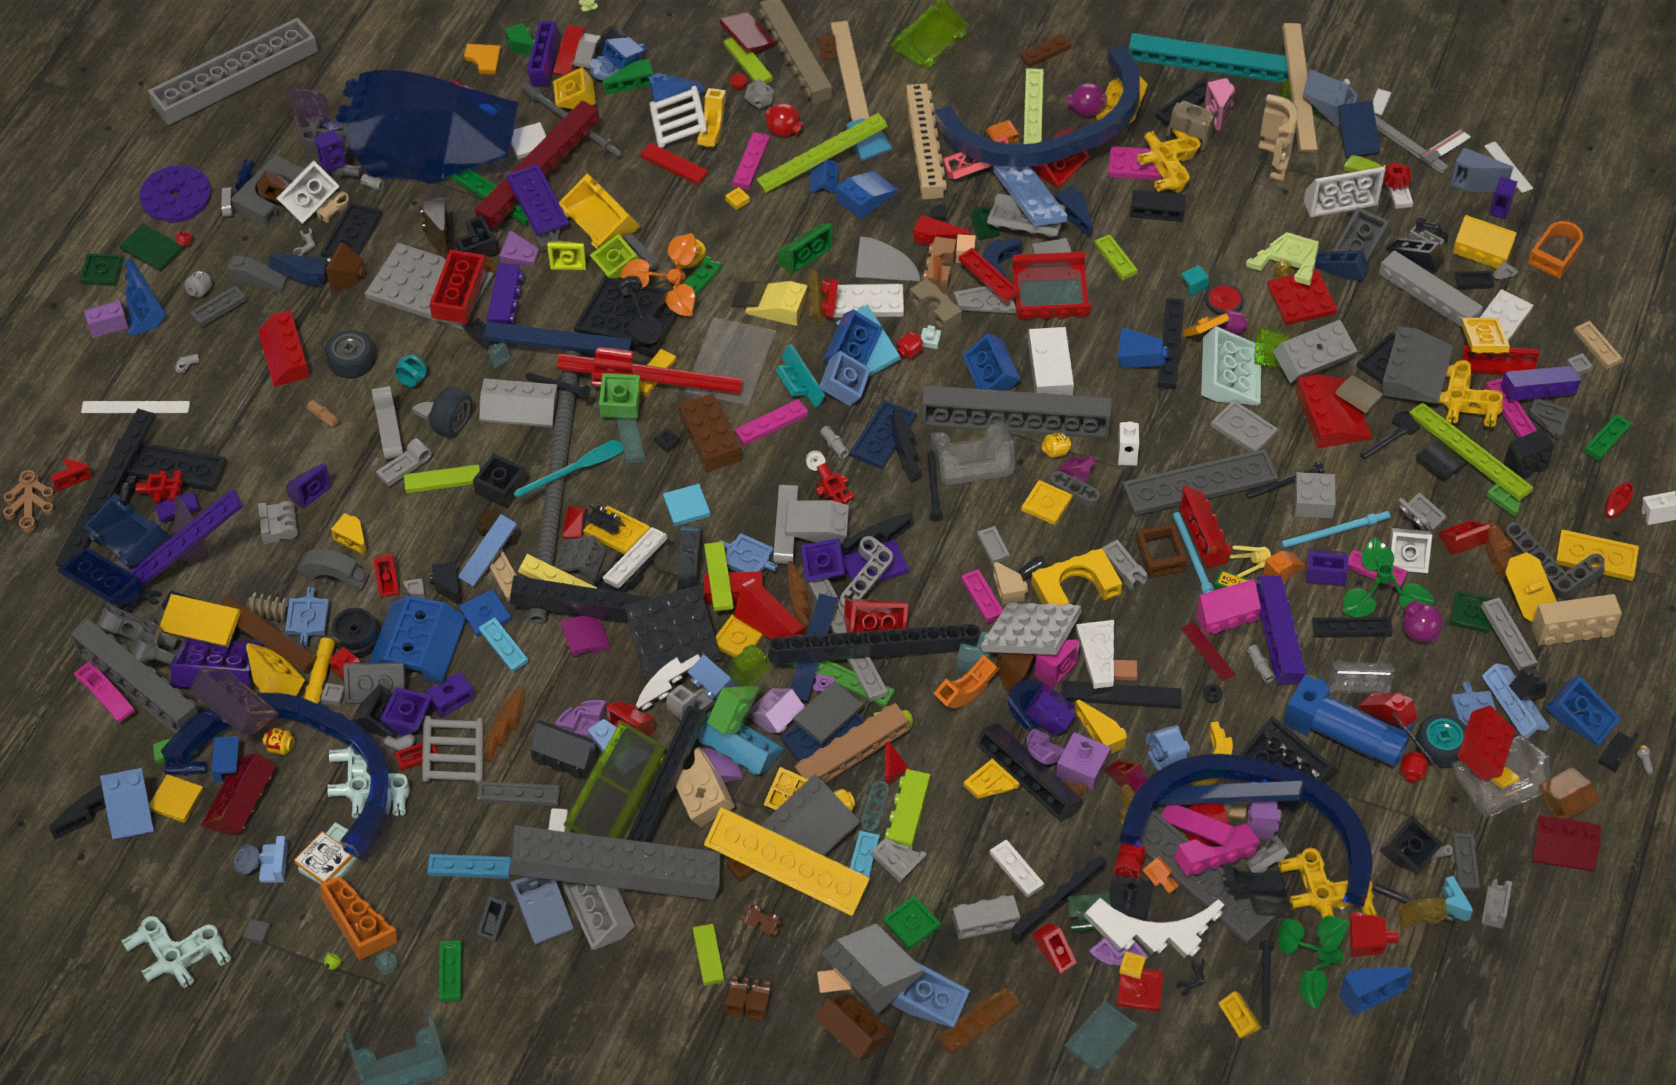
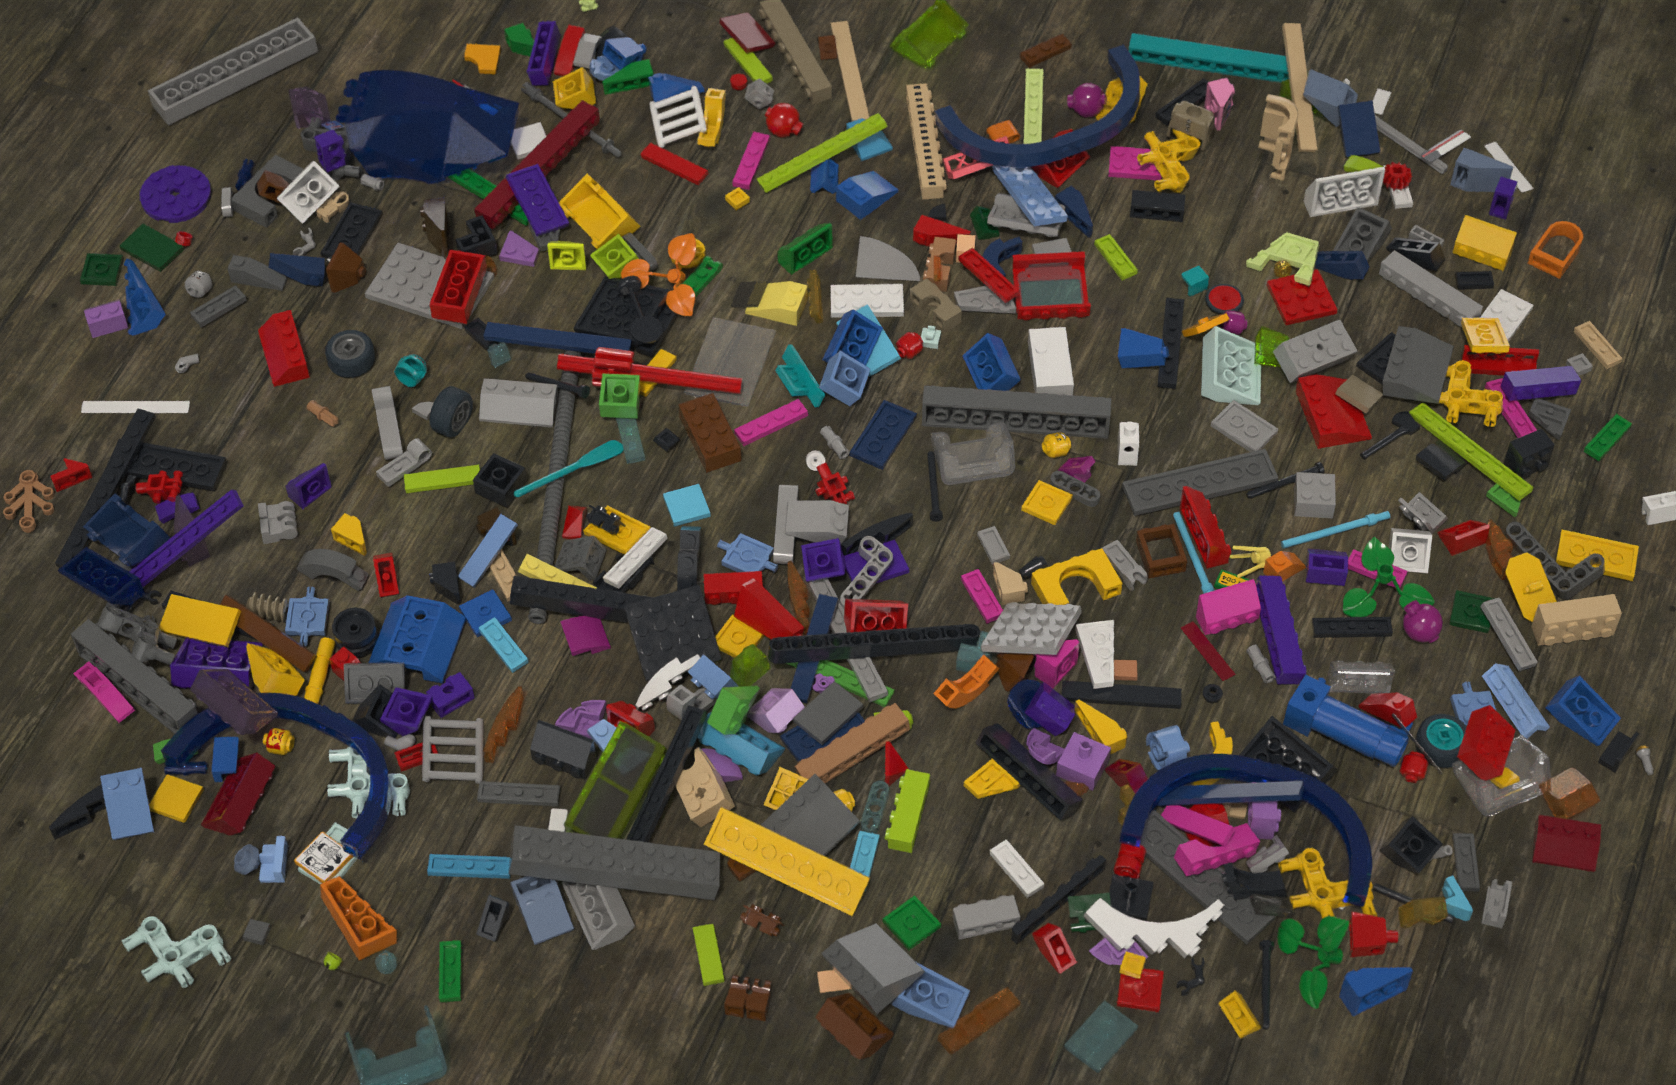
(333, 694): light grey tile -> none
(414, 588): light grey tile -> none
(505, 294): dark purple brick -> none
(718, 576): lime tile -> none
(829, 290): red plate -> none
(897, 858): light grey wing -> none
(903, 440): black slope -> none
(1159, 873): orange plate -> none
(1422, 224): black arm -> none
(1505, 270): light grey tile -> none
(1529, 685): black slope -> none
(1618, 500): red arm -> none

